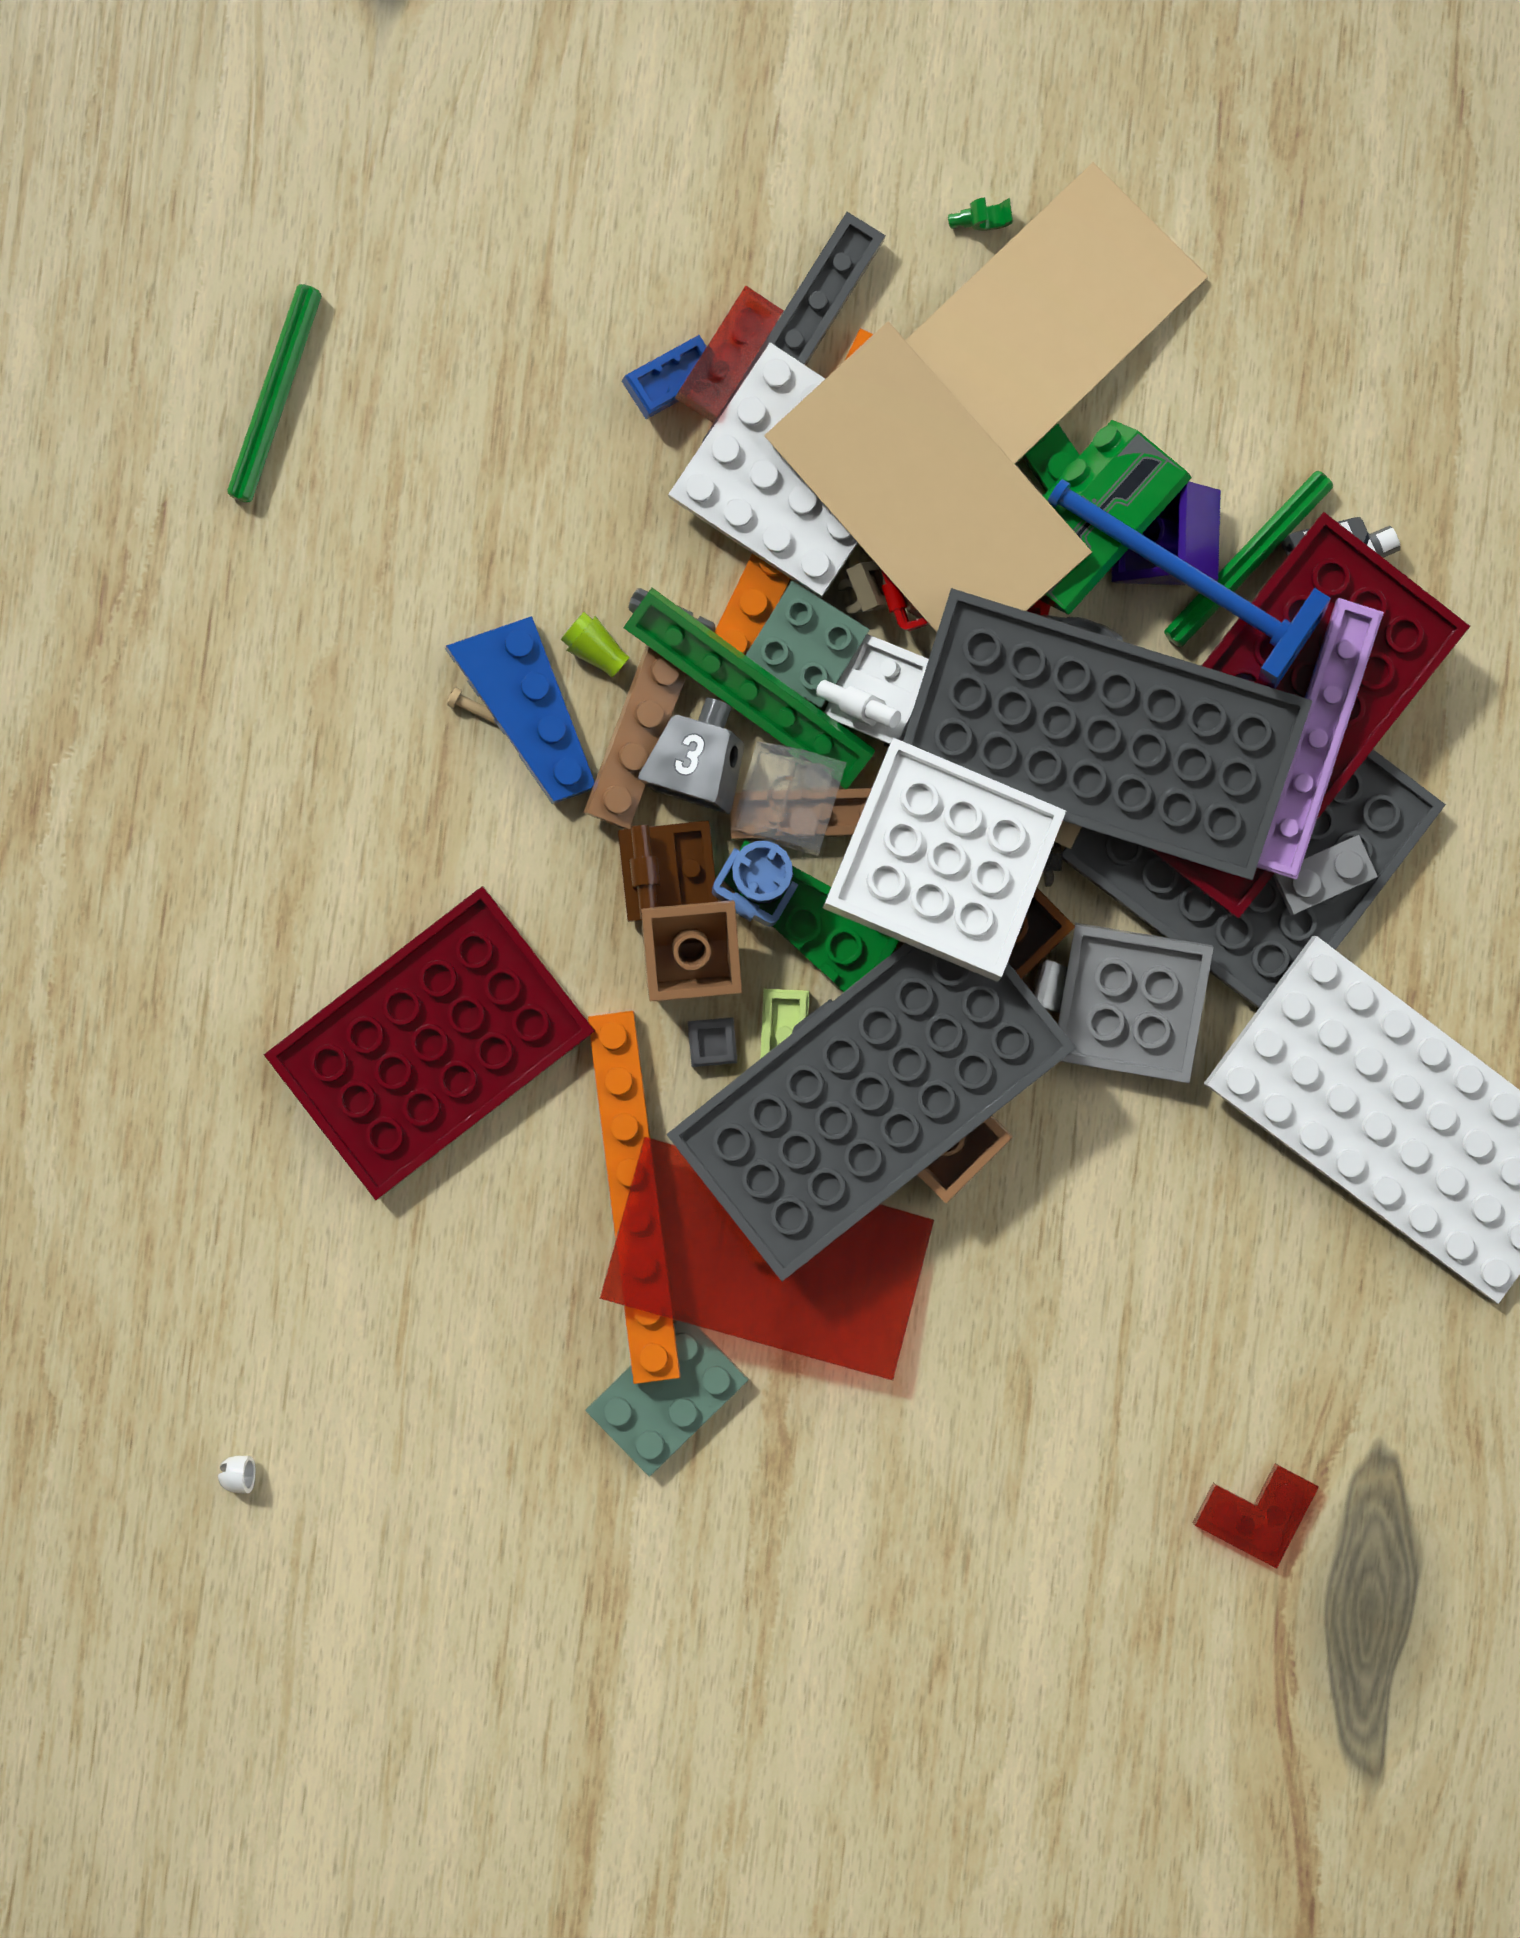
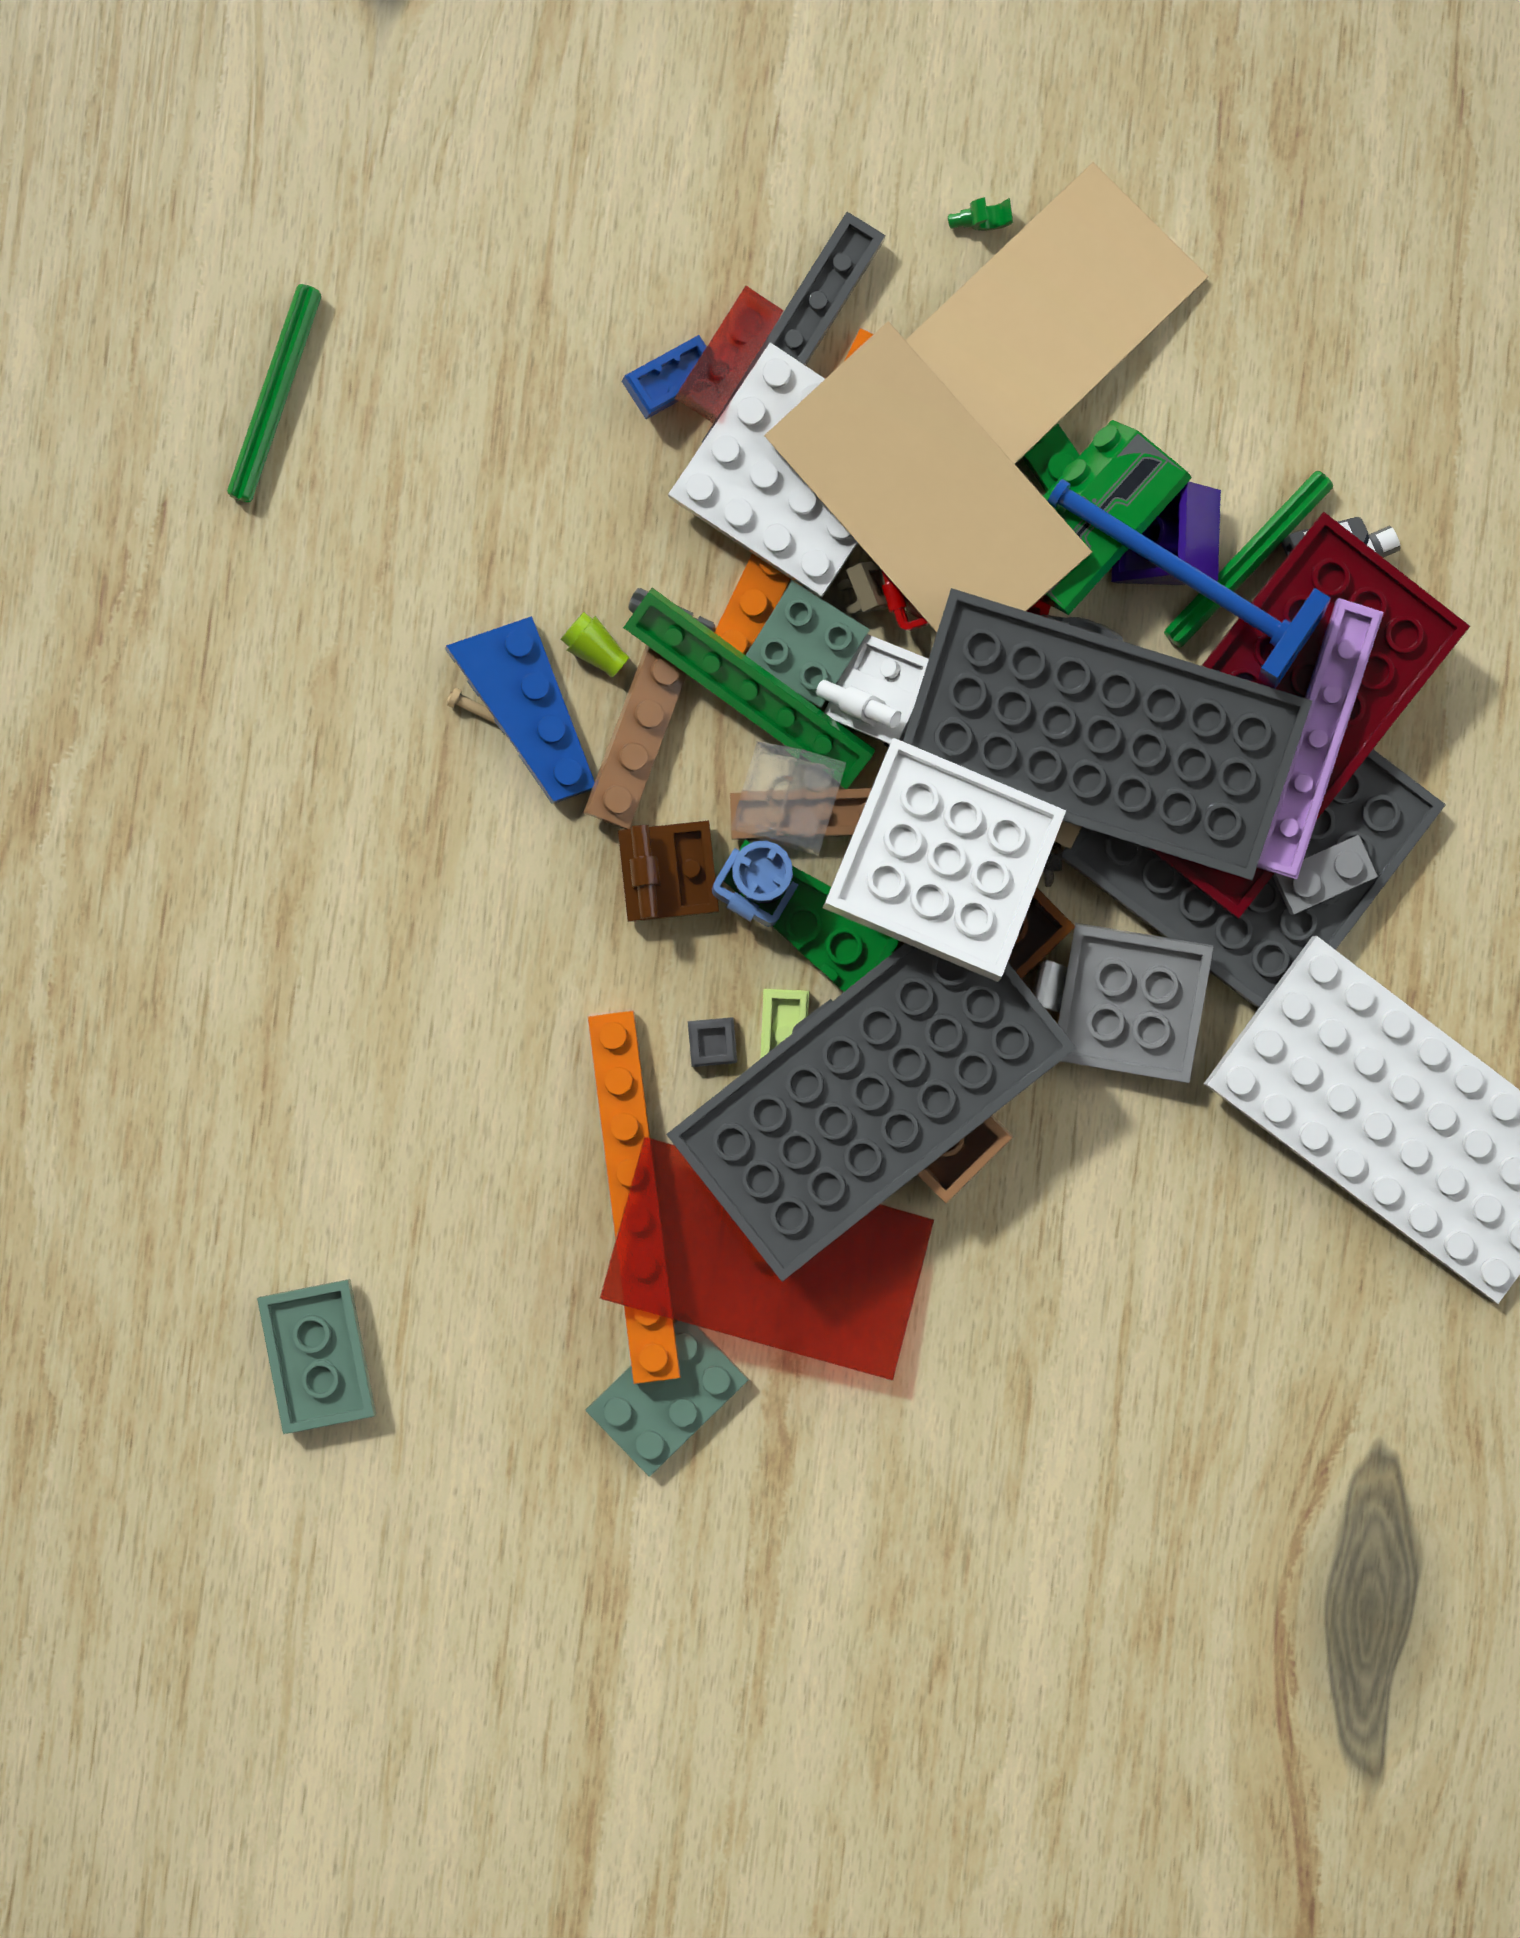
(237, 1474): white hinge -> none
(316, 1356): none -> sand green plate
(429, 1043): dark red plate -> none
(691, 950): medium nougat slope -> none
(697, 759): torso -> none
(1262, 1526): clear red plate -> none

